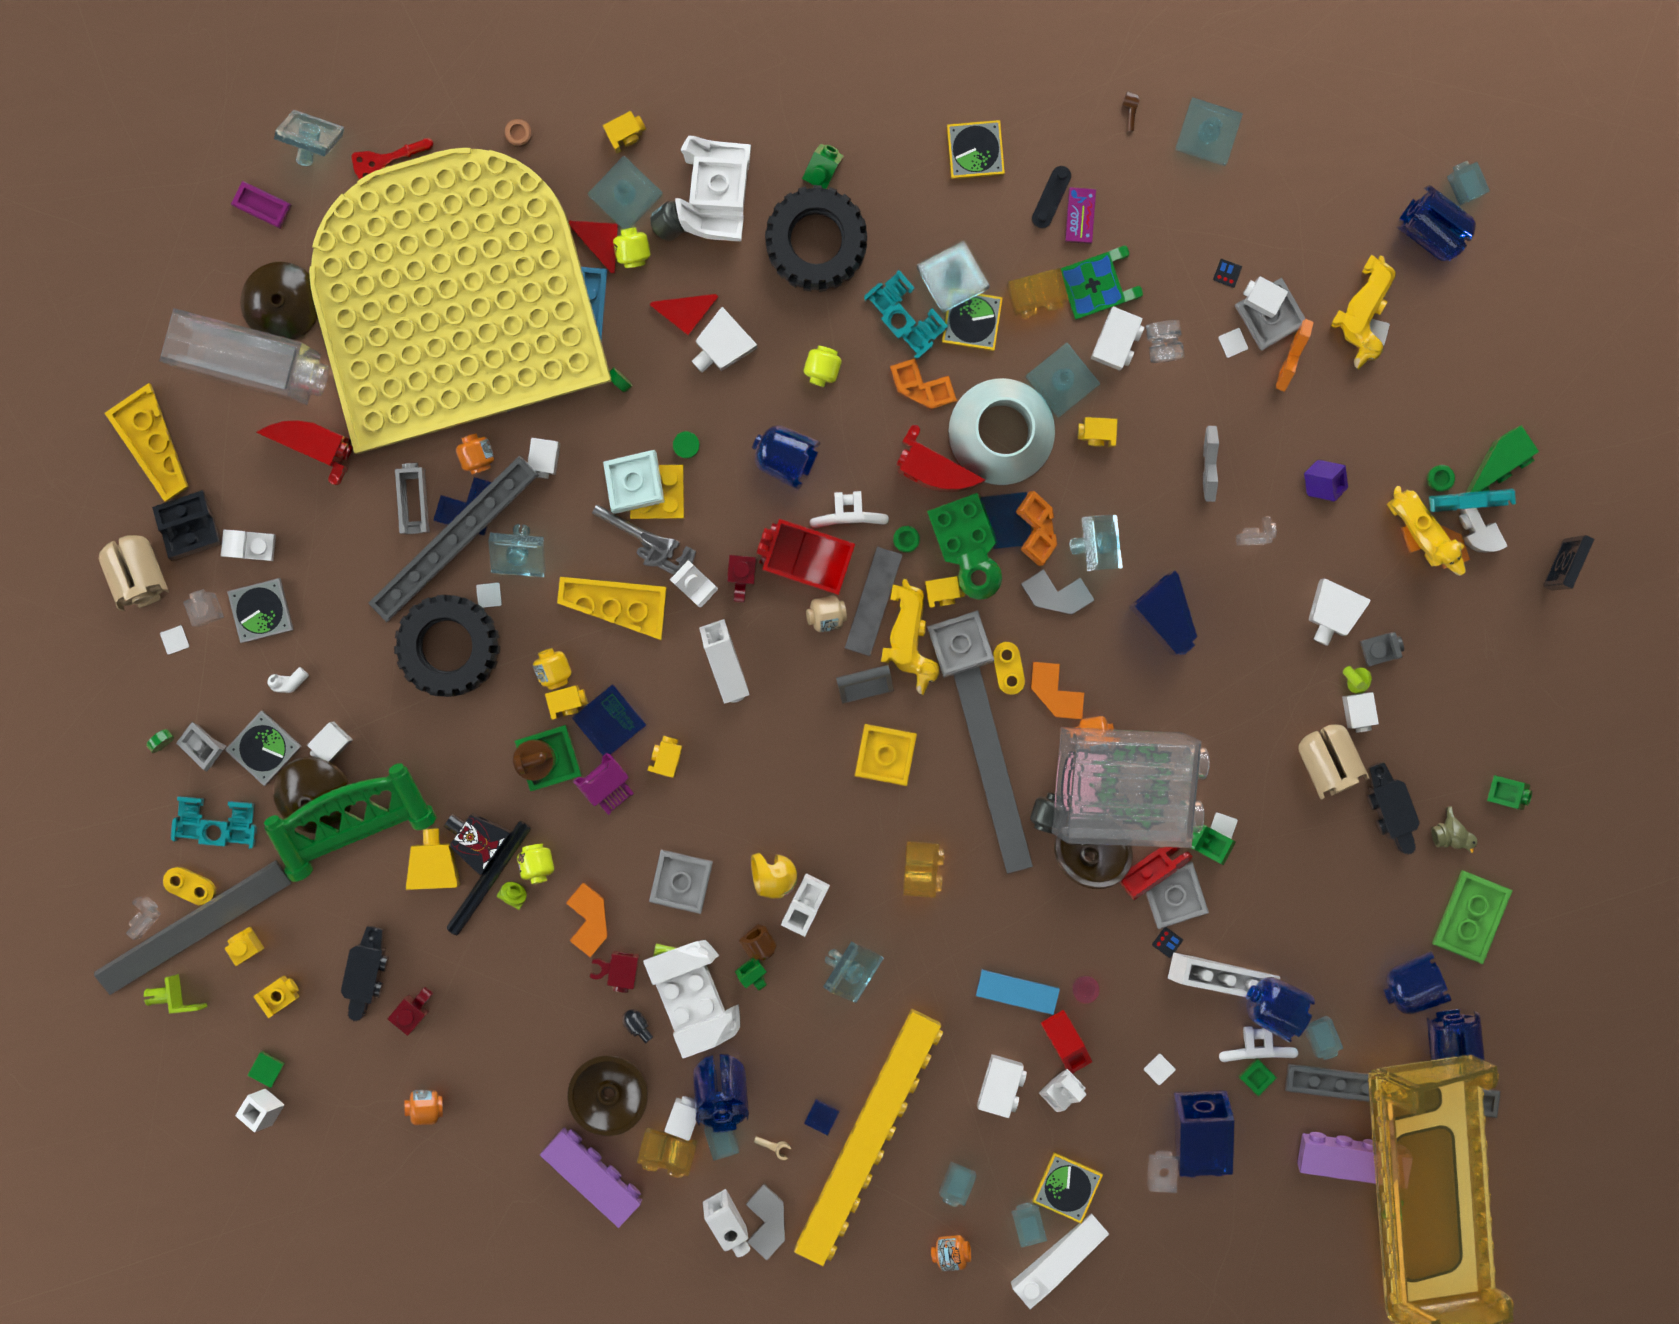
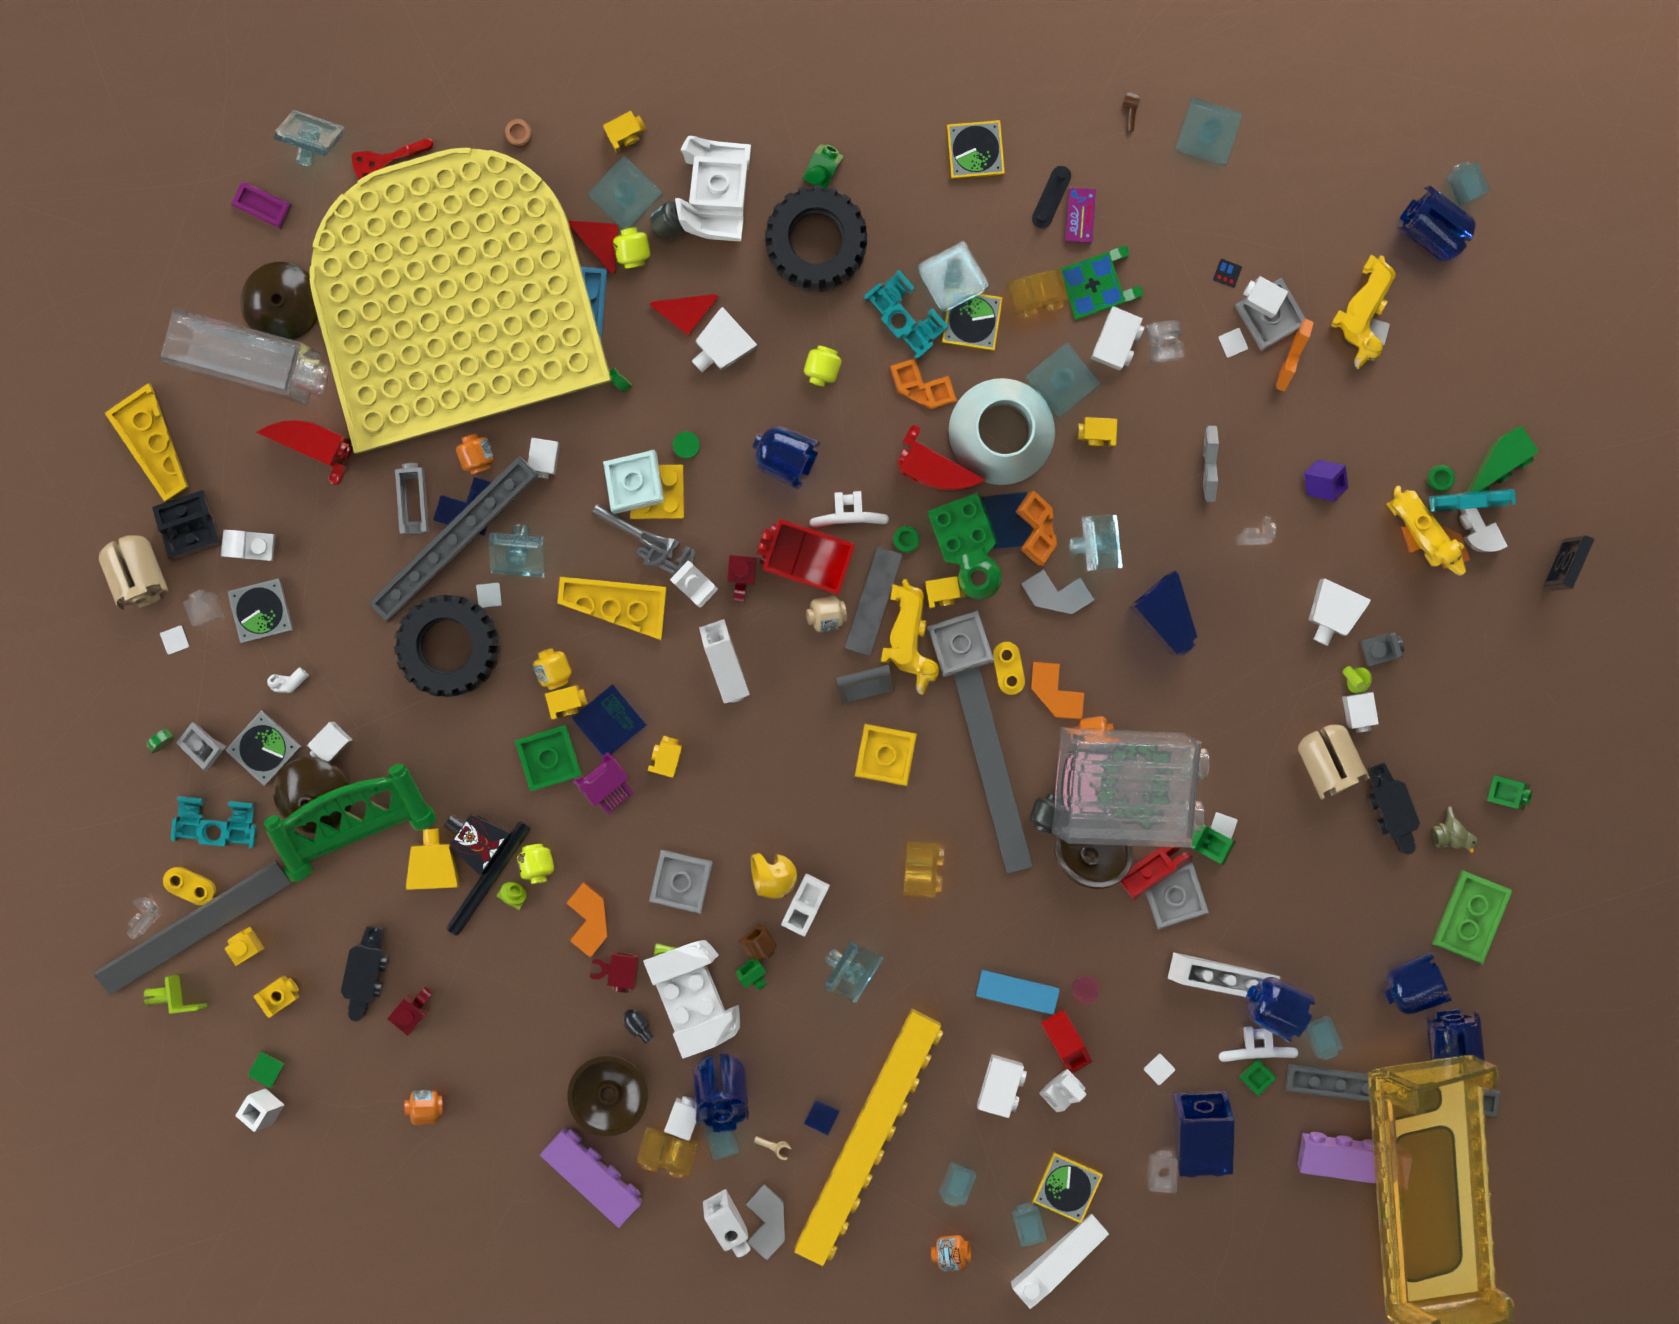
(534, 759): reddish brown piece -> none
(1167, 942): black sticker -> none

